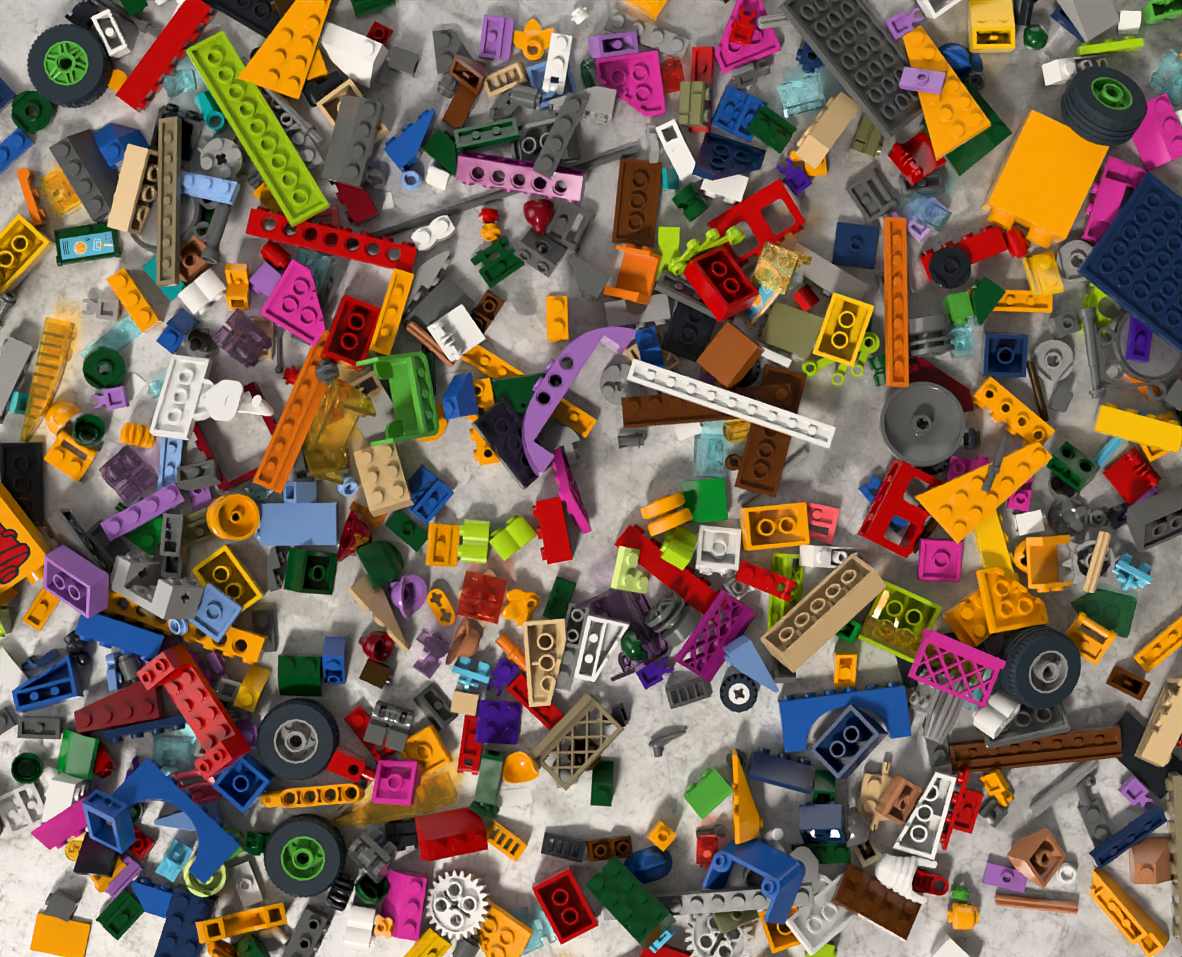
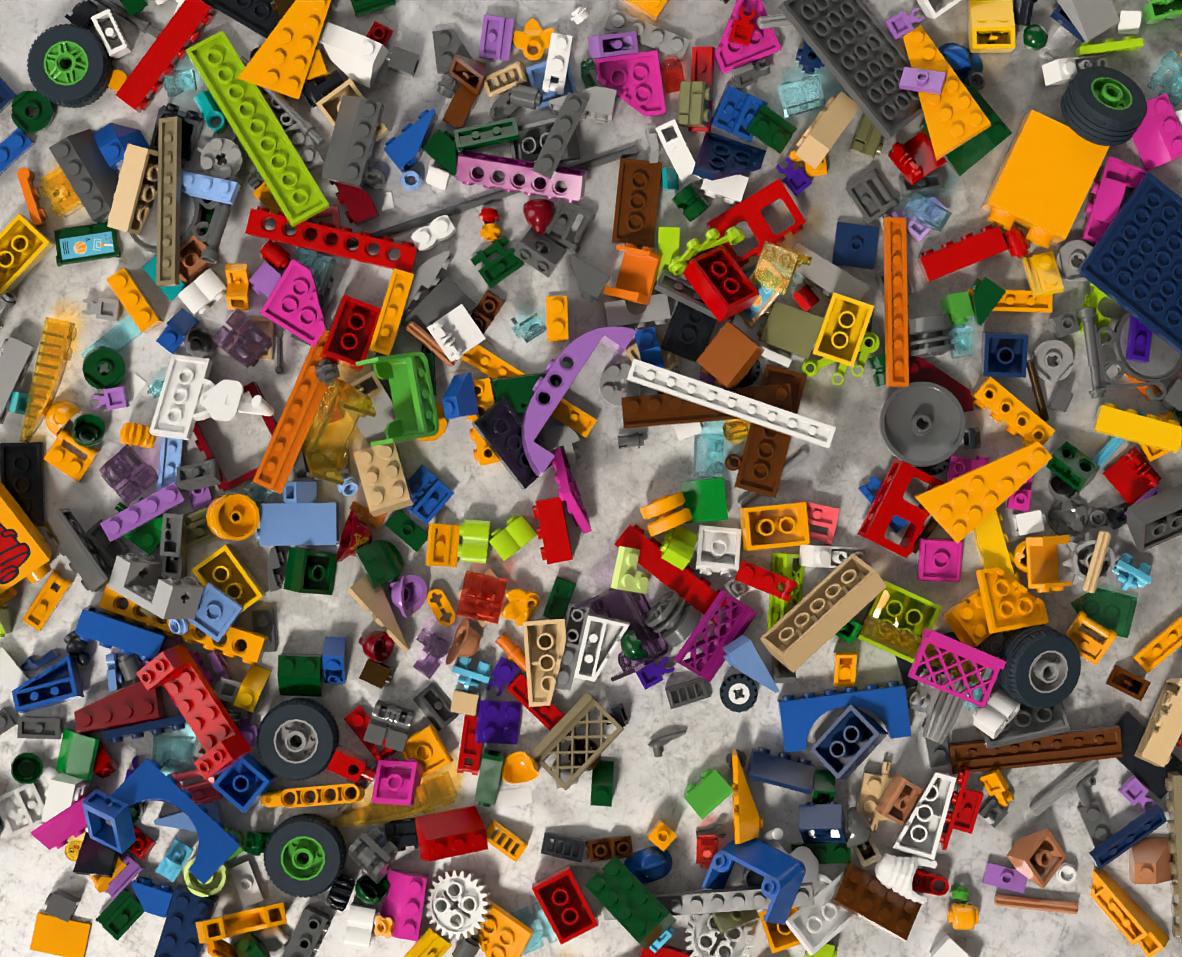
(76, 581): medium lavender brick -> none
(290, 375): red plate -> none
(483, 812): clear green arm -> none
(529, 328): none -> clear light blue bracket
(949, 267): black tile -> none
(994, 468): dark grey piece -> none

